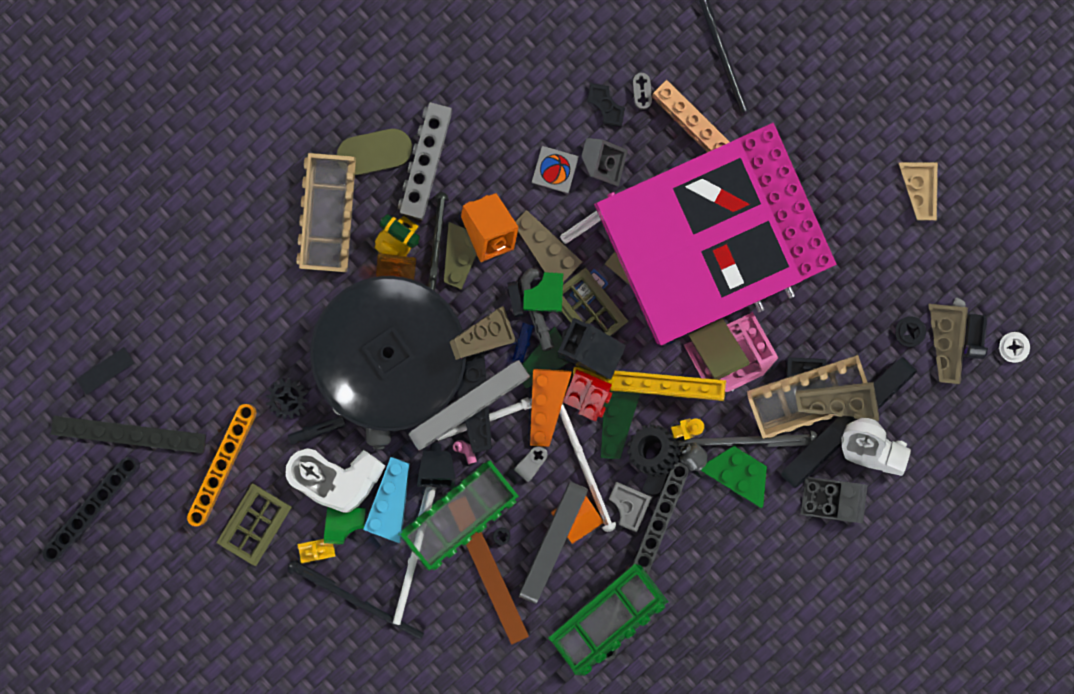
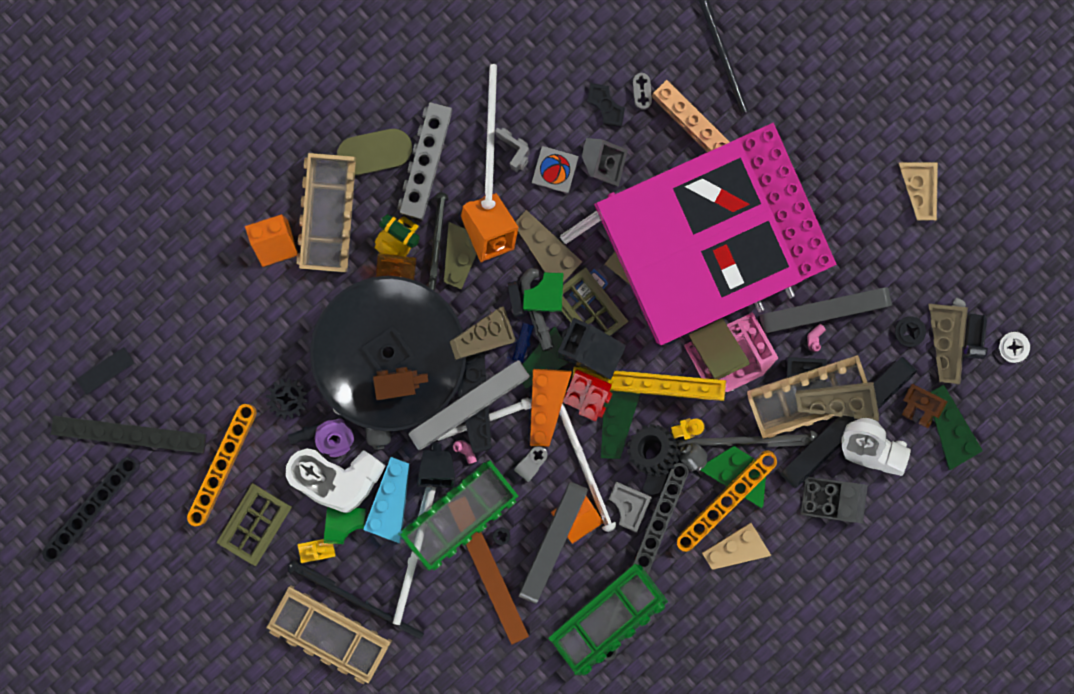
(272, 240): none -> orange slope
(328, 635): none -> window
(334, 427): none -> medium lavender plate
(397, 383): none -> reddish brown hinge
(488, 203): none -> white bar
(521, 158): none -> light grey bracket
(722, 509): none -> light orange beam
(737, 548): none -> tan wing
(813, 338): none -> bright pink arm
(825, 310): none -> dark grey beam
(925, 401): none -> reddish brown plate
(954, 433): none -> dark green wing

